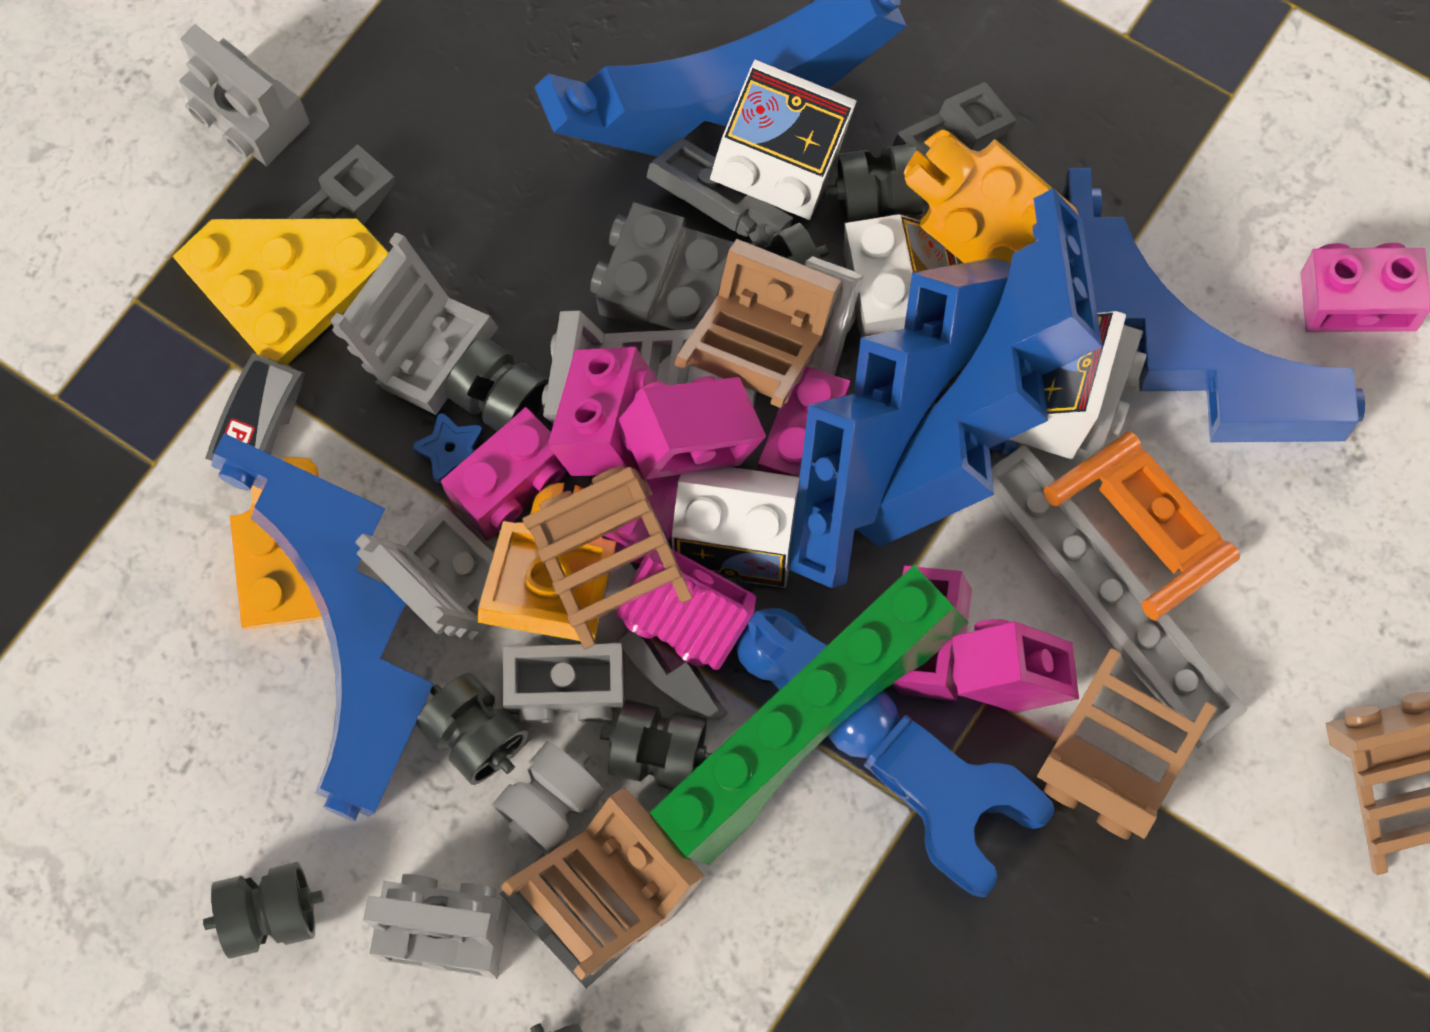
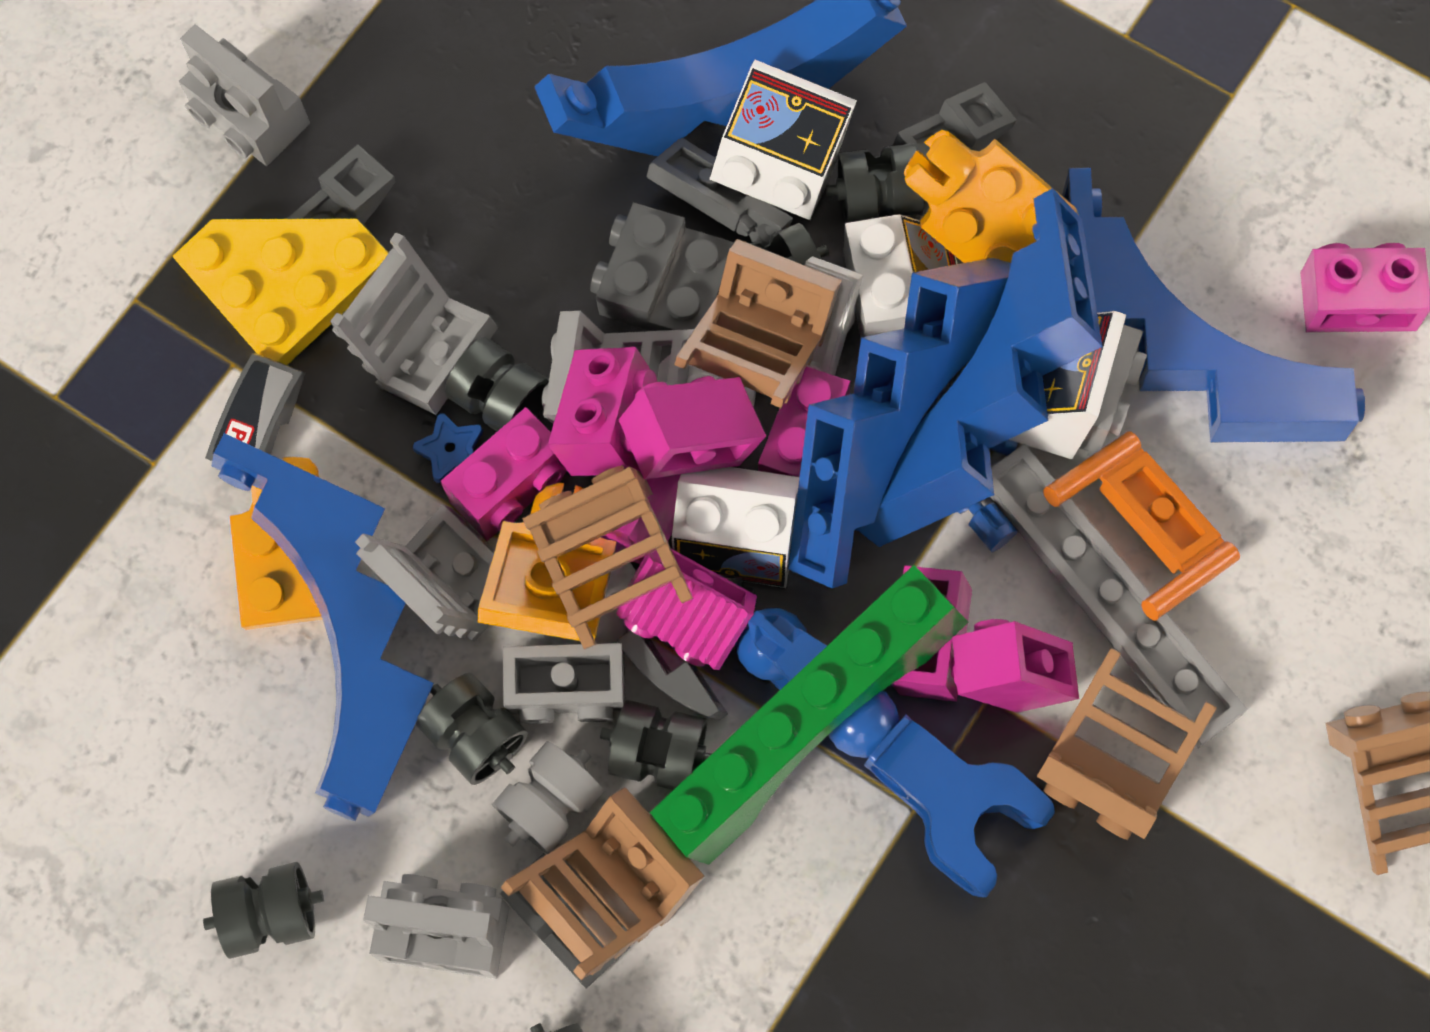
(990, 525): none -> blue piece

